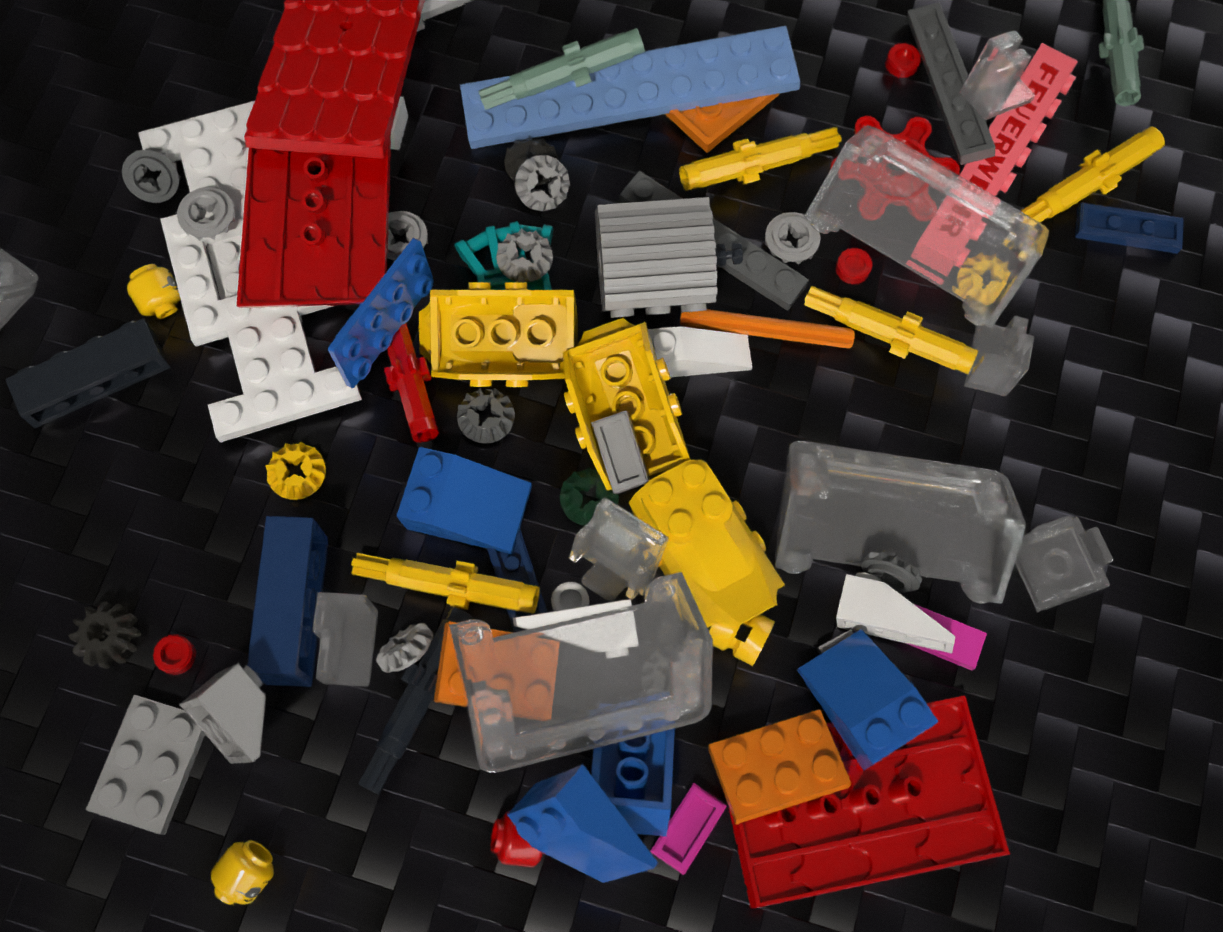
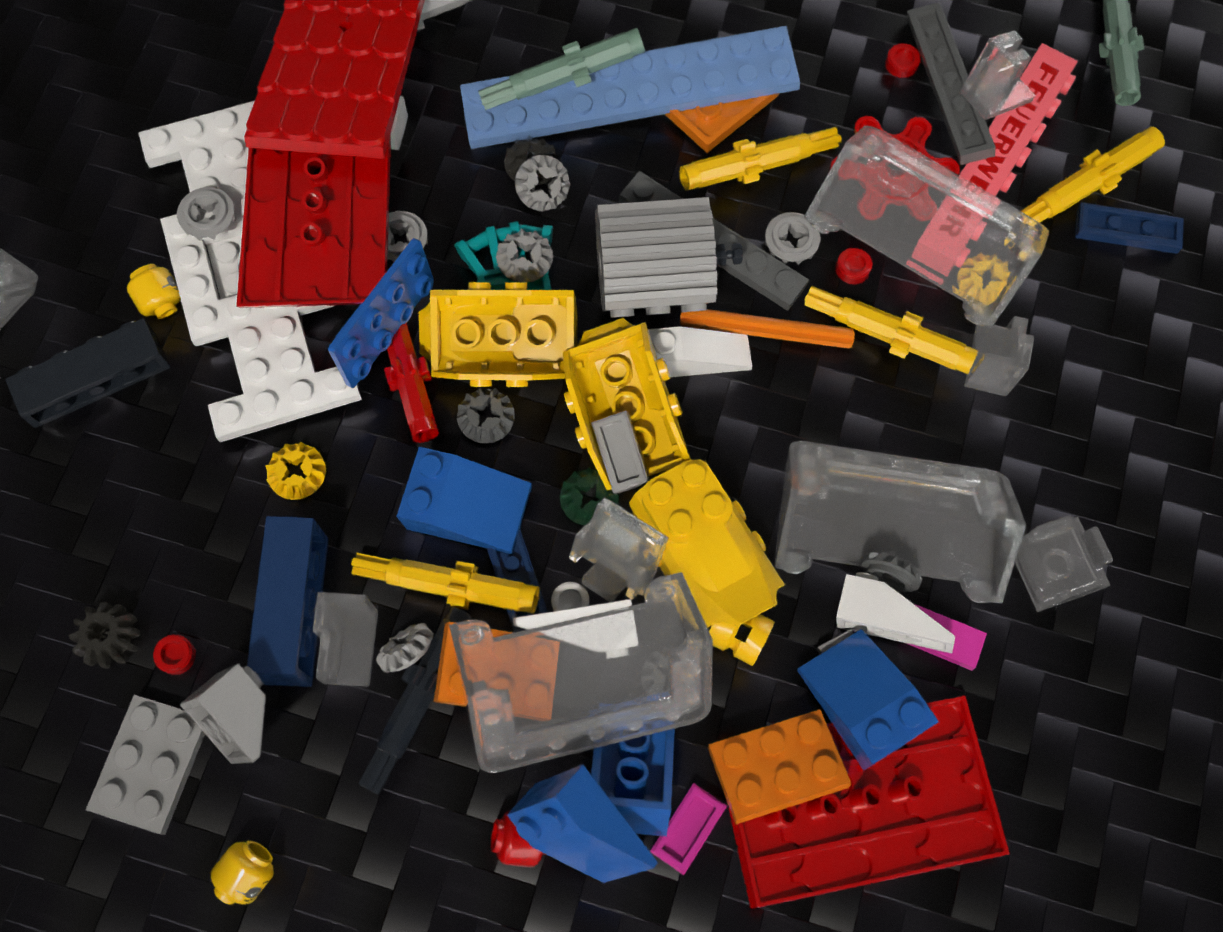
(148, 189): dark grey gear -> none

